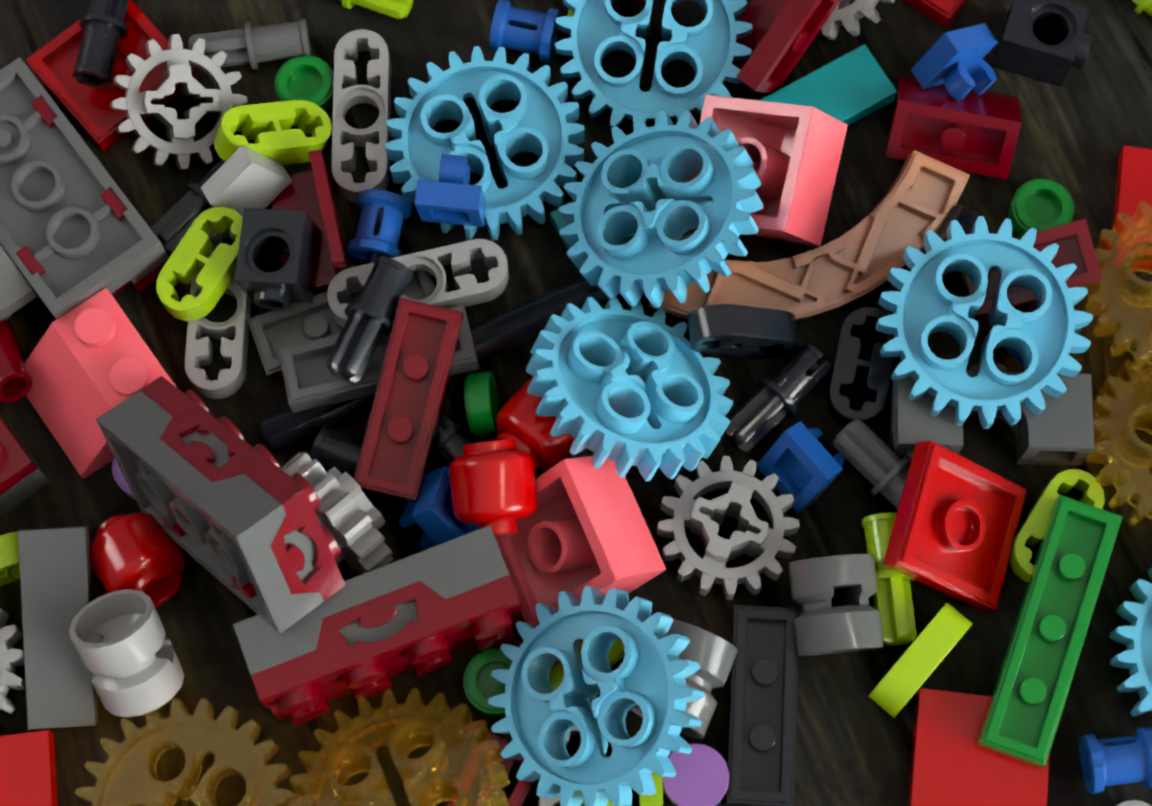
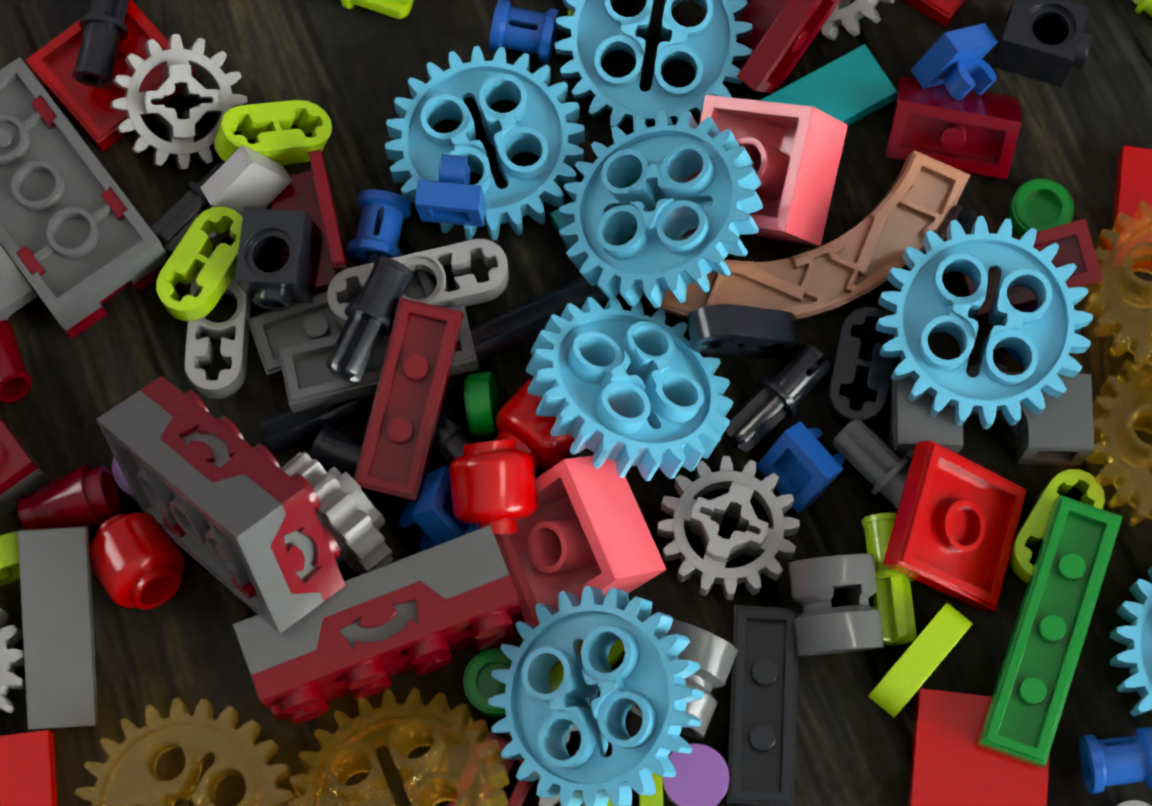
(76, 499): none -> dark red cone
(84, 370): coral slope -> none
(127, 653): light grey wheel -> none
(258, 43): dark grey axle -> none
(305, 79): green tile -> none
(347, 94): light grey beam -> none

